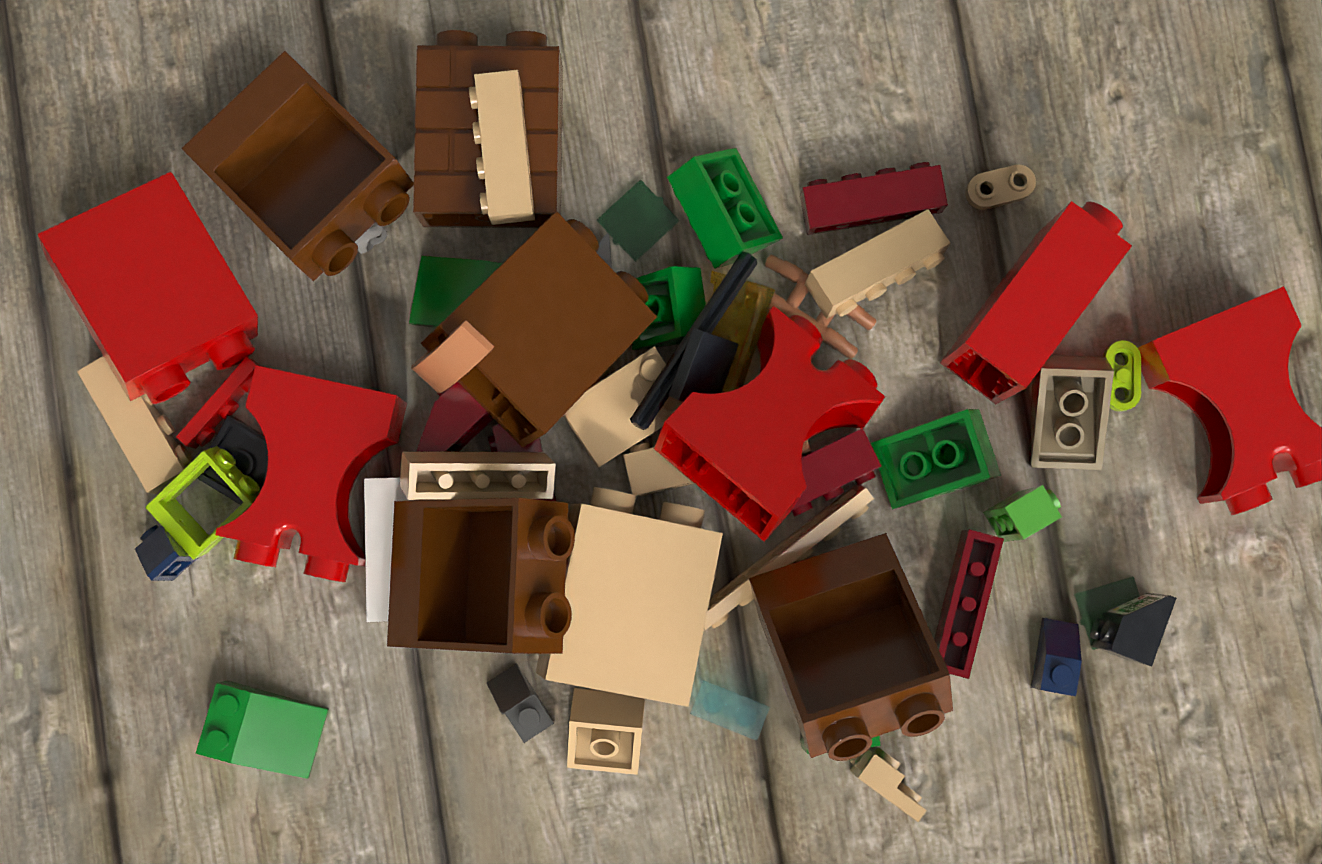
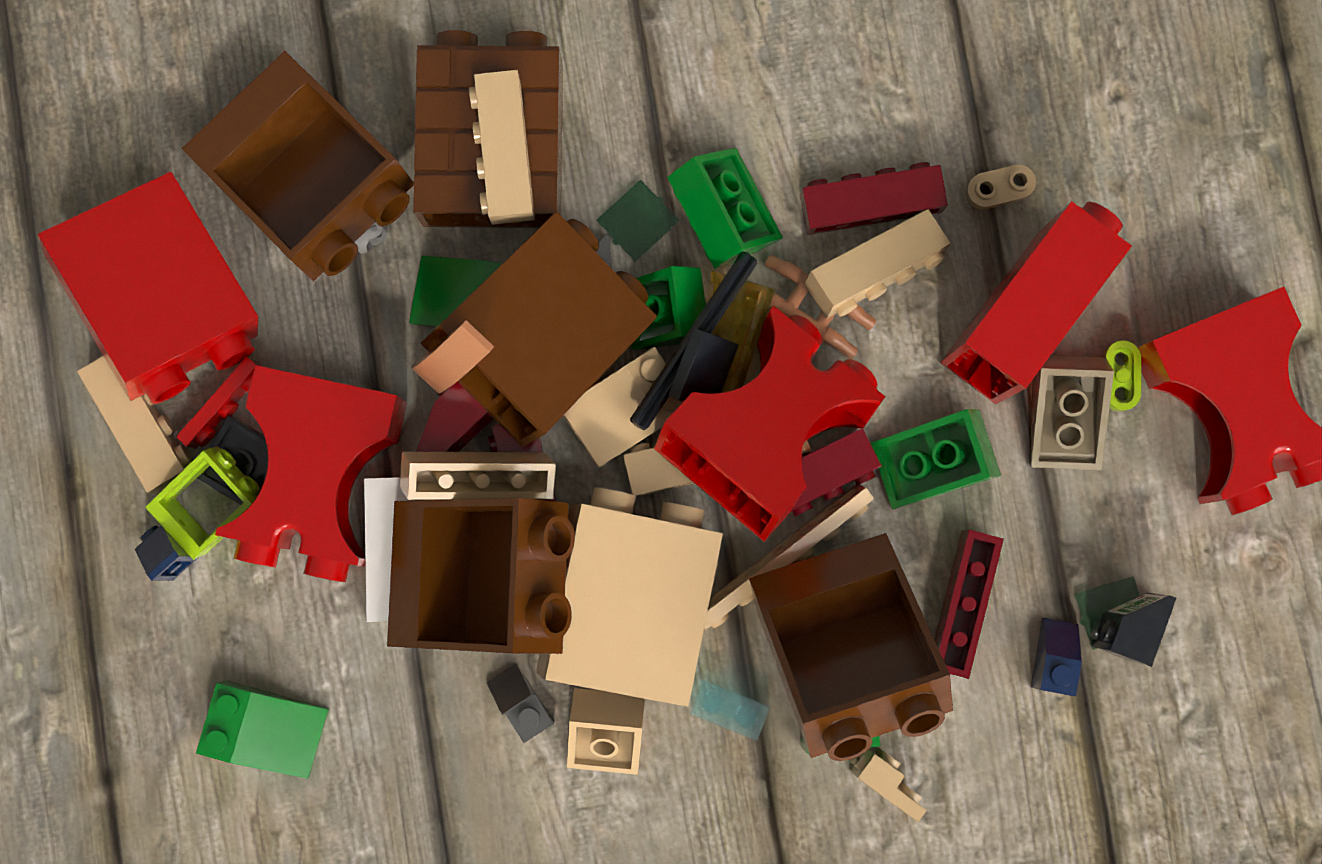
(1024, 513): bright green brick -> none

